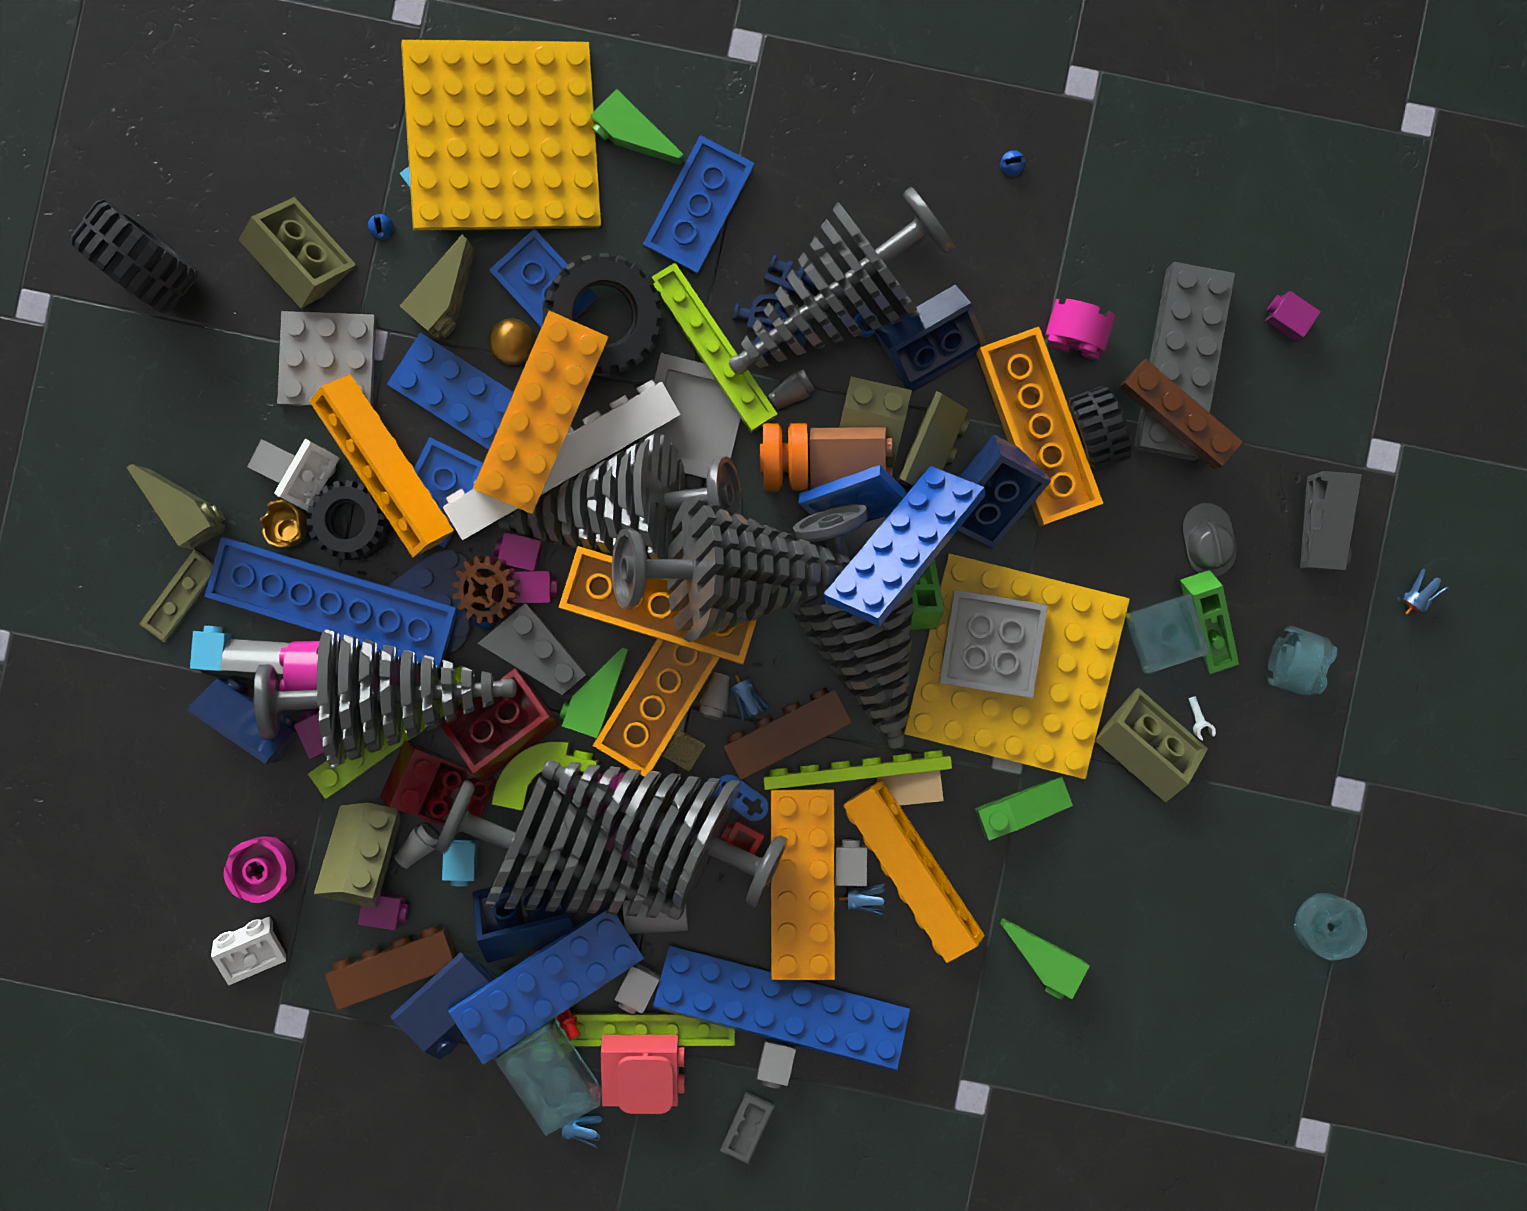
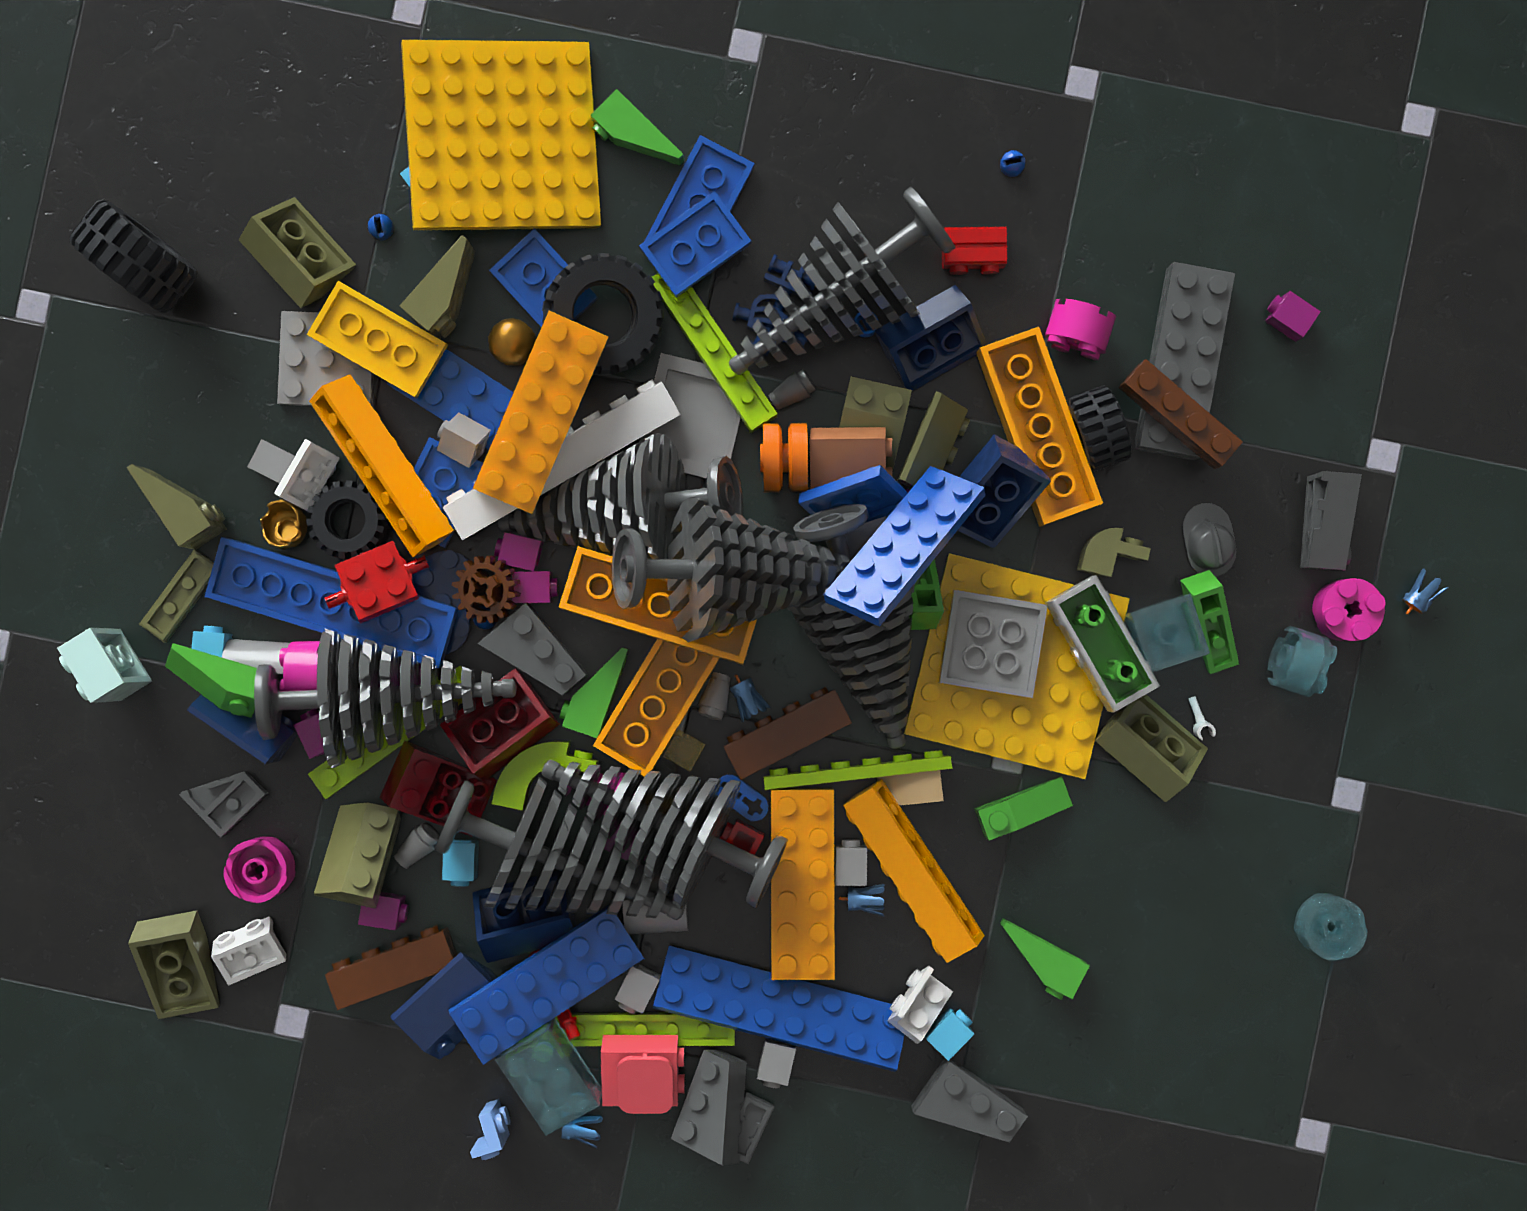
(103, 665): none -> light aqua brick
(175, 964): none -> olive slope
(218, 679): none -> bright green slope
(225, 800): none -> dark grey wing
(376, 582): none -> red plate
(377, 339): none -> yellow plate
(462, 439): none -> light grey brick
(494, 1126): none -> light blue bracket
(695, 244): none -> blue plate
(712, 1108): none -> dark grey wedge
(920, 1005): none -> white bracket
(950, 1032): none -> medium azure brick
(968, 1103): none -> dark grey wedge
(976, 249): none -> red brick
(1102, 548): none -> olive brick
(1102, 644): none -> bright green piece
(1366, 608): none -> dark pink brick

